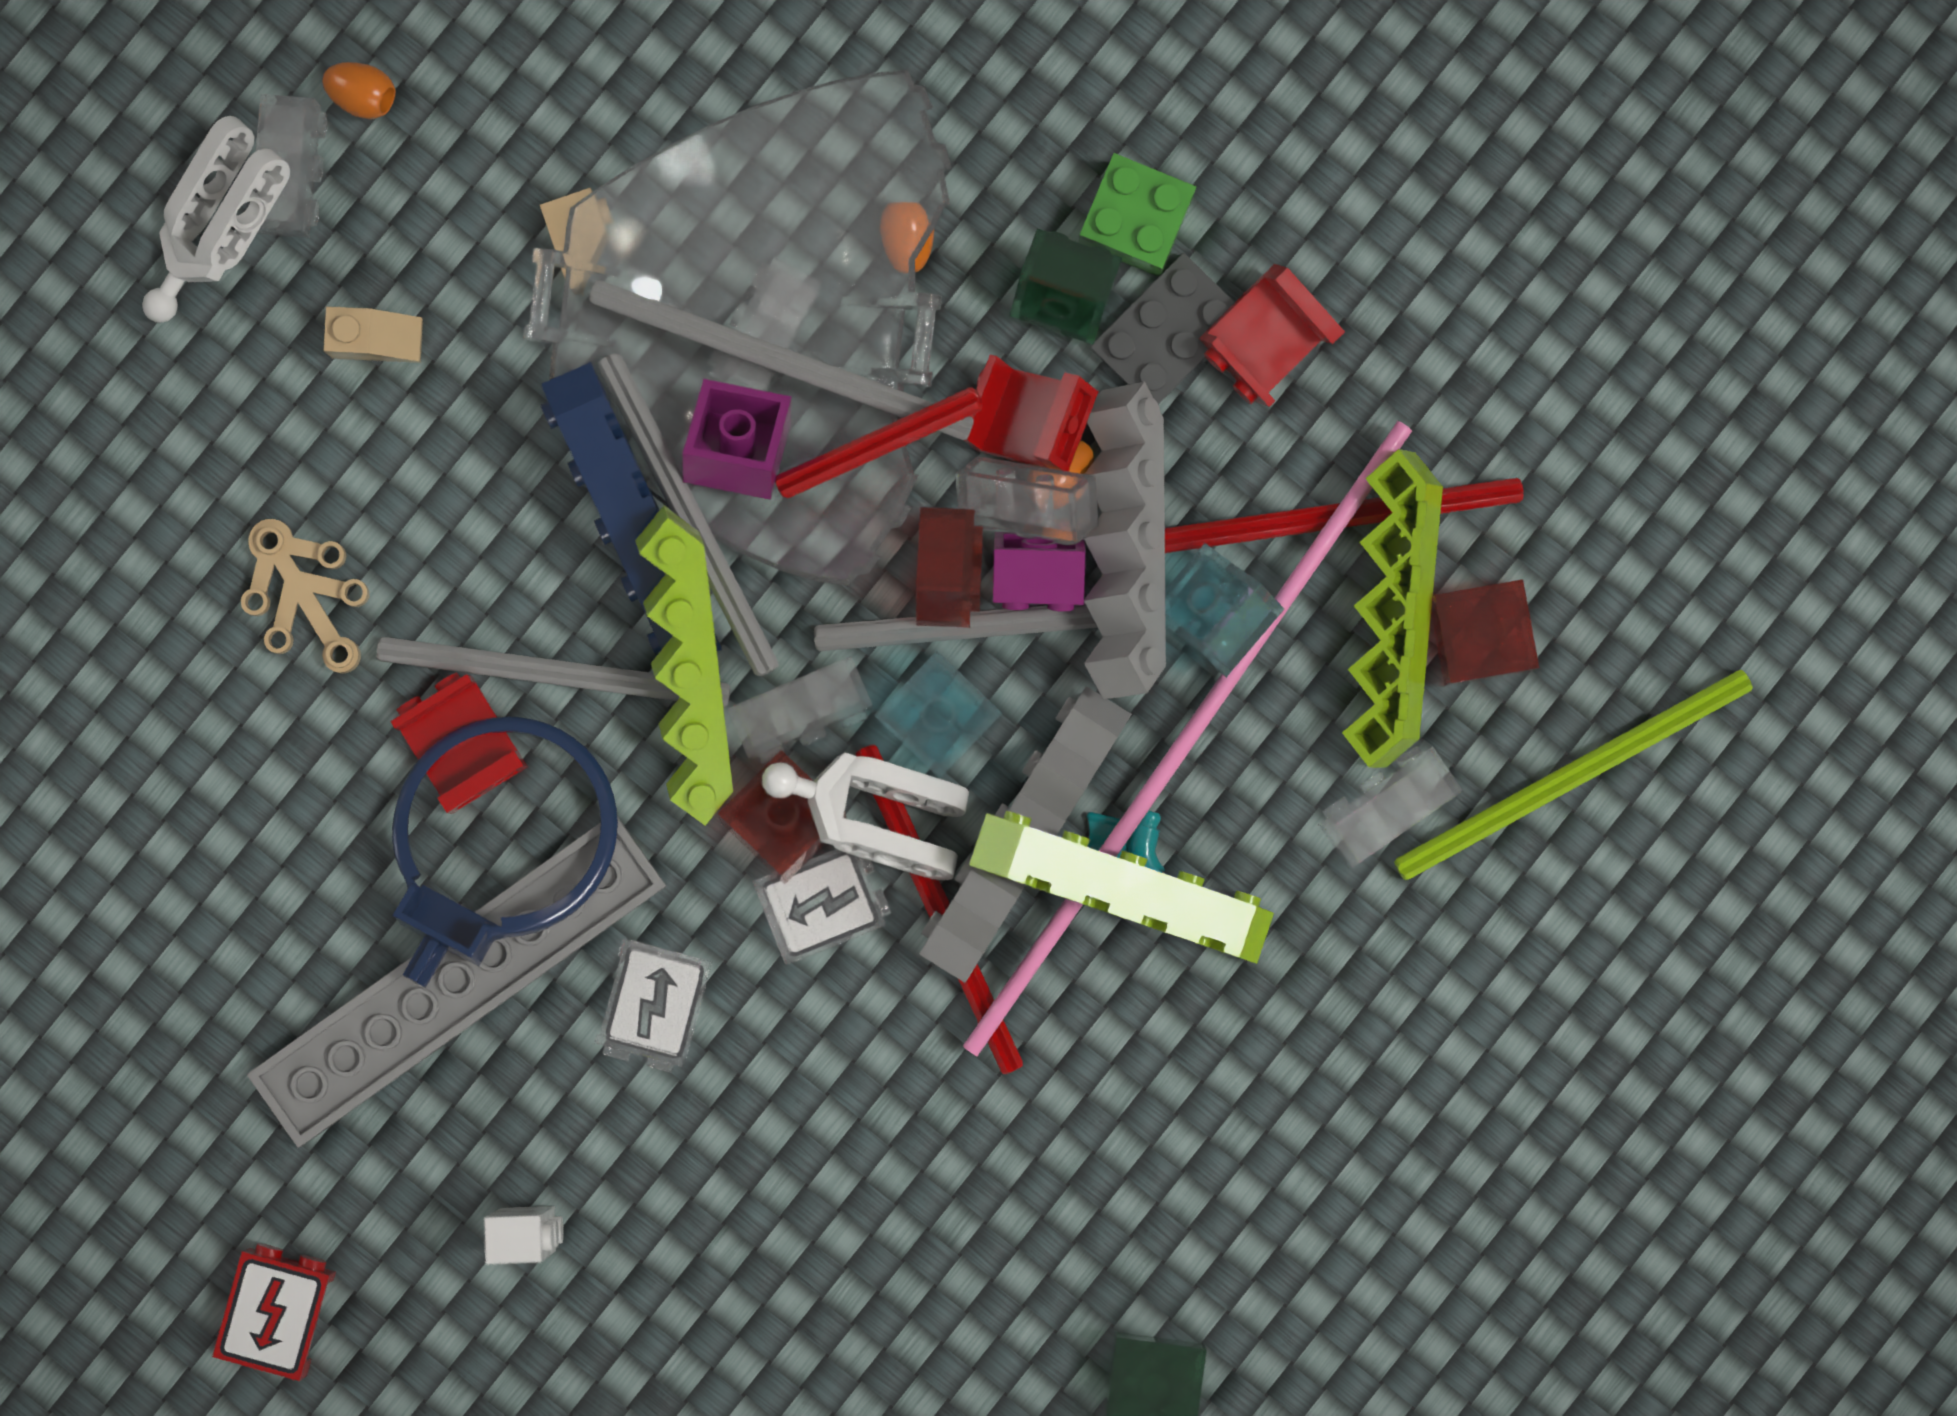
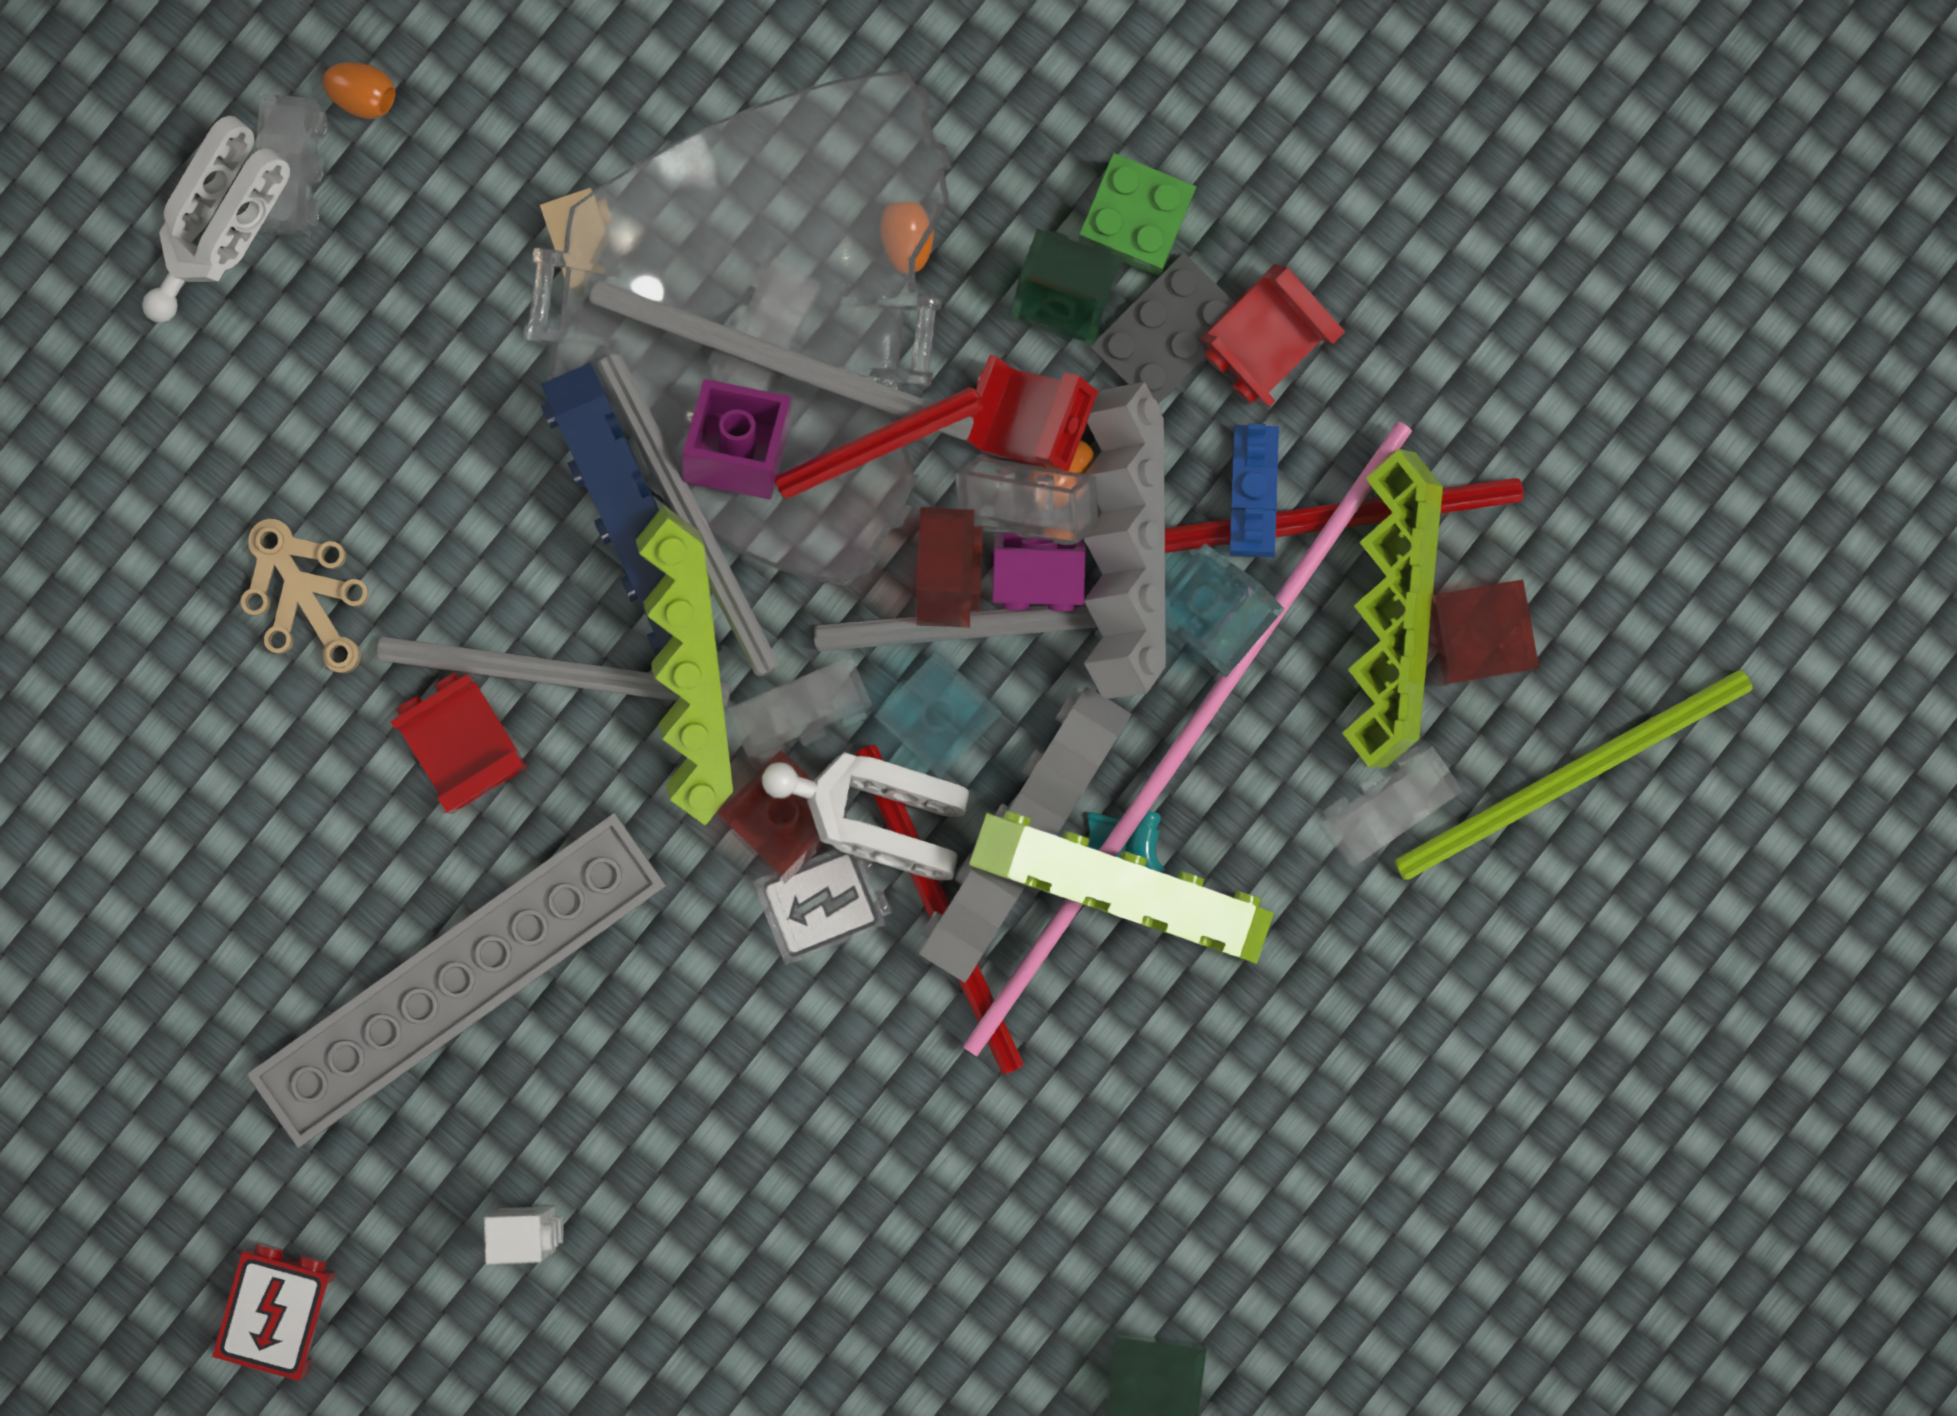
(372, 335): tan slope -> none
(451, 925): dark blue brick -> none
(653, 1005): clear panel -> none
(1254, 490): none -> blue plate

